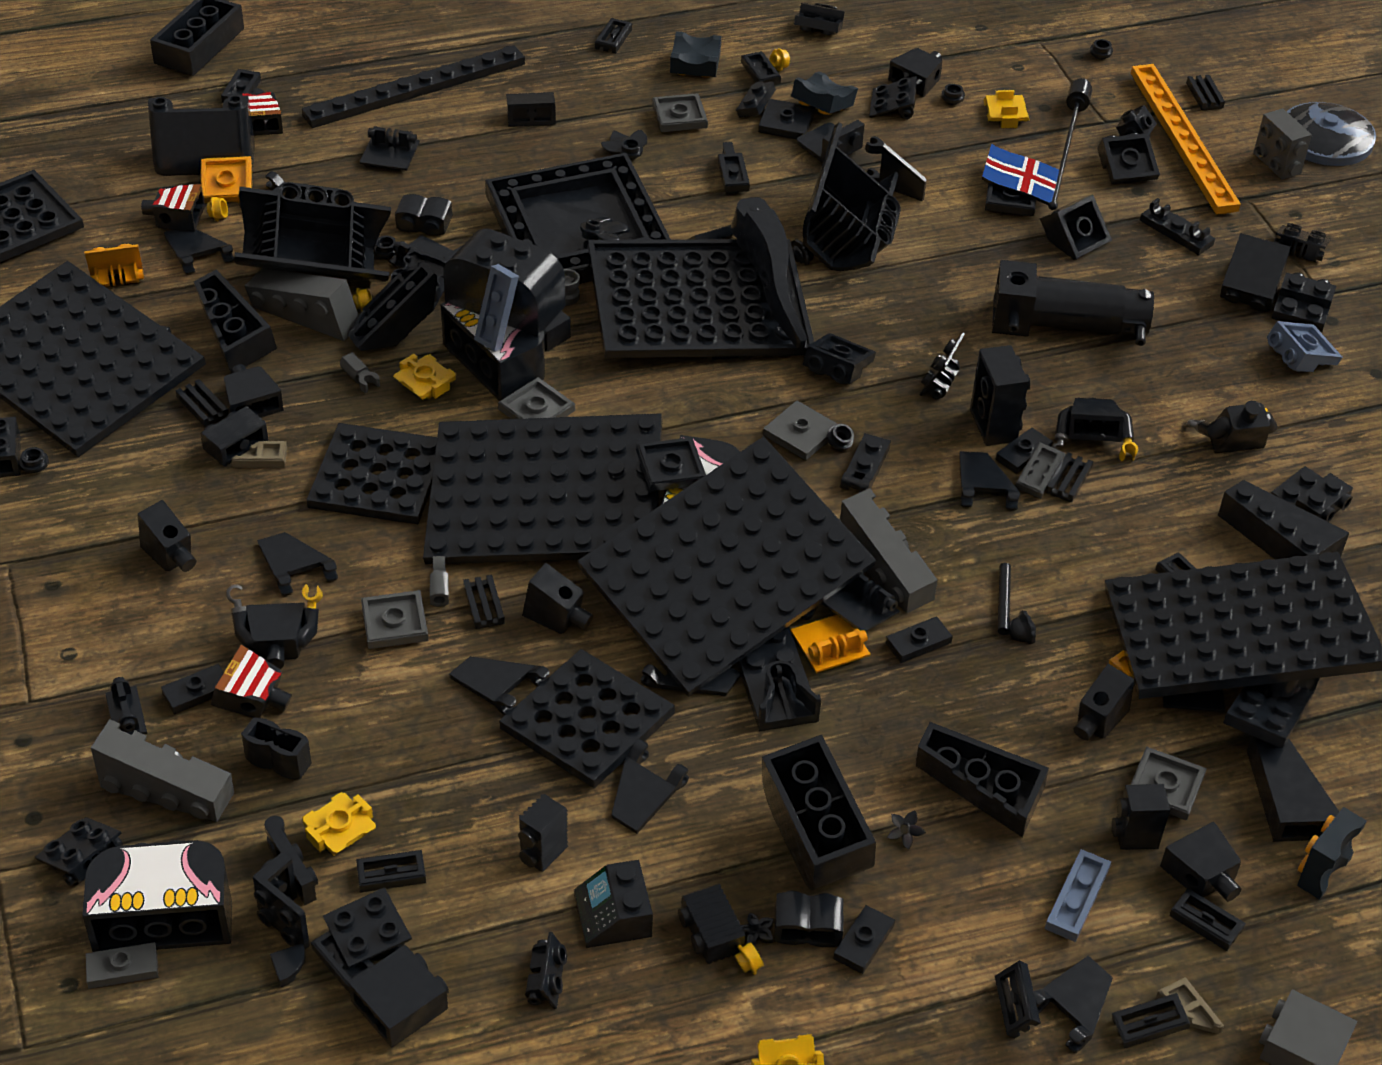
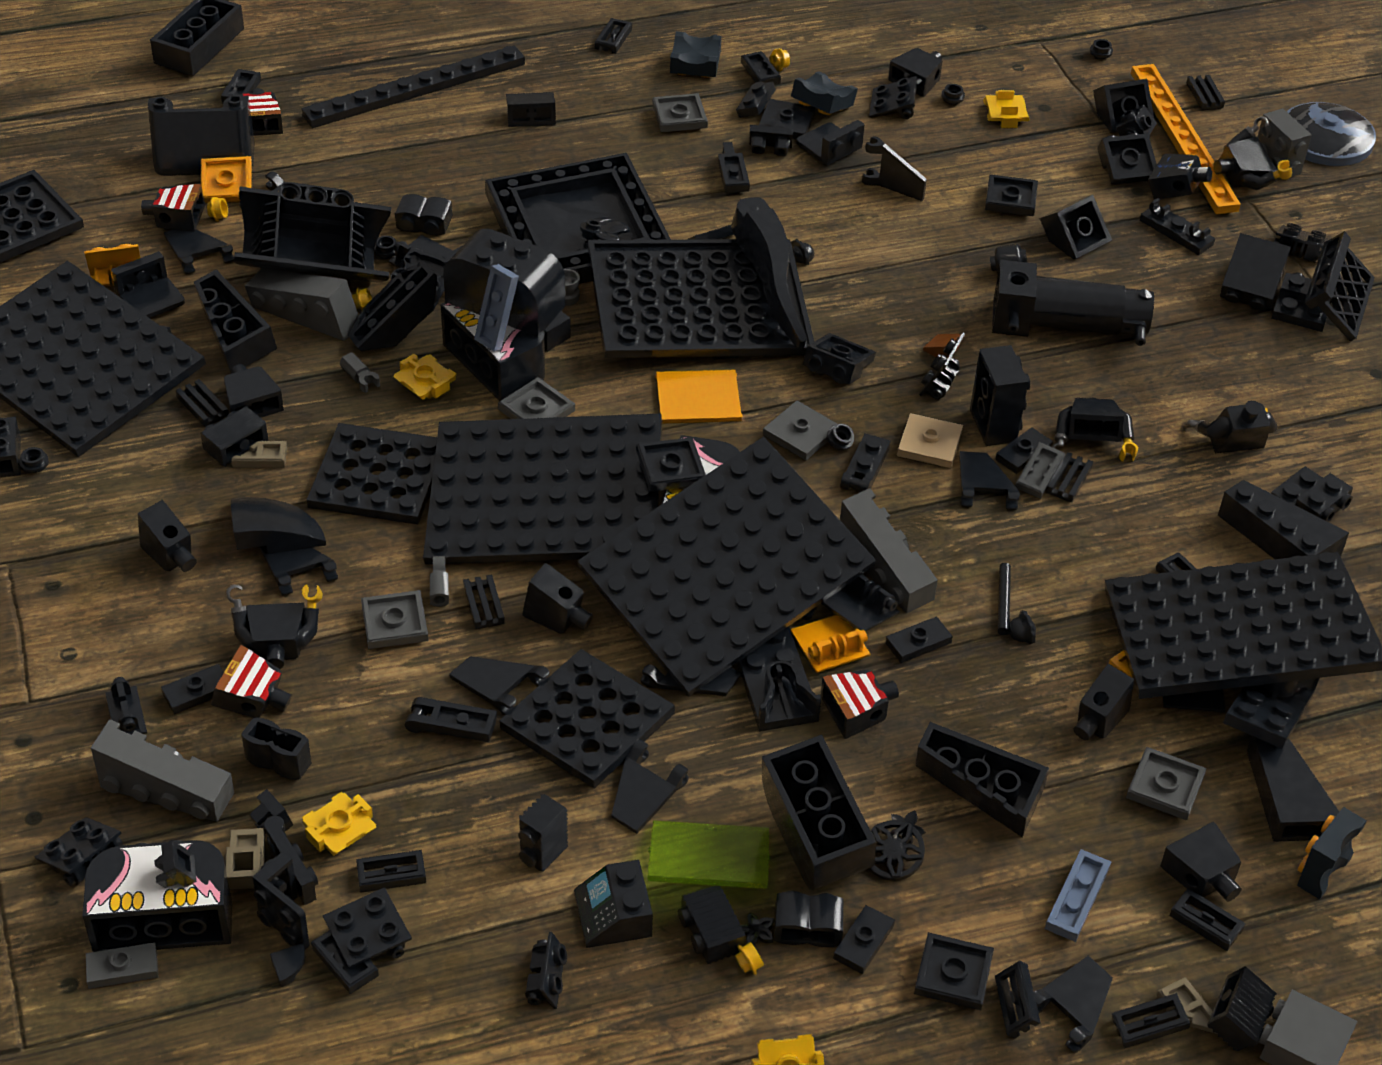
(146, 285): none -> black bracket
(176, 864): none -> black tile
(244, 857): none -> dark tan brick
(269, 807): none -> black tile
(273, 525): none -> black brick
(389, 150): black hinge -> none
(399, 995): black brick -> none
(451, 719): none -> black plate
(621, 143): black plate -> none
(698, 396): none -> light orange piece
(709, 854): none -> clear neon green piece
(770, 135): none -> black hips
(820, 17): black slope -> none
(849, 212): black panel -> none
(856, 700): none -> torso
(895, 849): none -> black wheel
(930, 440): none -> tan plate
(938, 343): none -> dark orange slope
(954, 971): none -> black plate
(1007, 252): none -> black head
(1031, 176): flag -> none
(1118, 98): none -> black slope
(1141, 816): black brick -> none
(1177, 176): none -> black torso
(1242, 1009): none -> black brick
(1248, 163): none -> black torso
(1302, 346): sand blue plate -> none
(1328, 276): none -> black fence

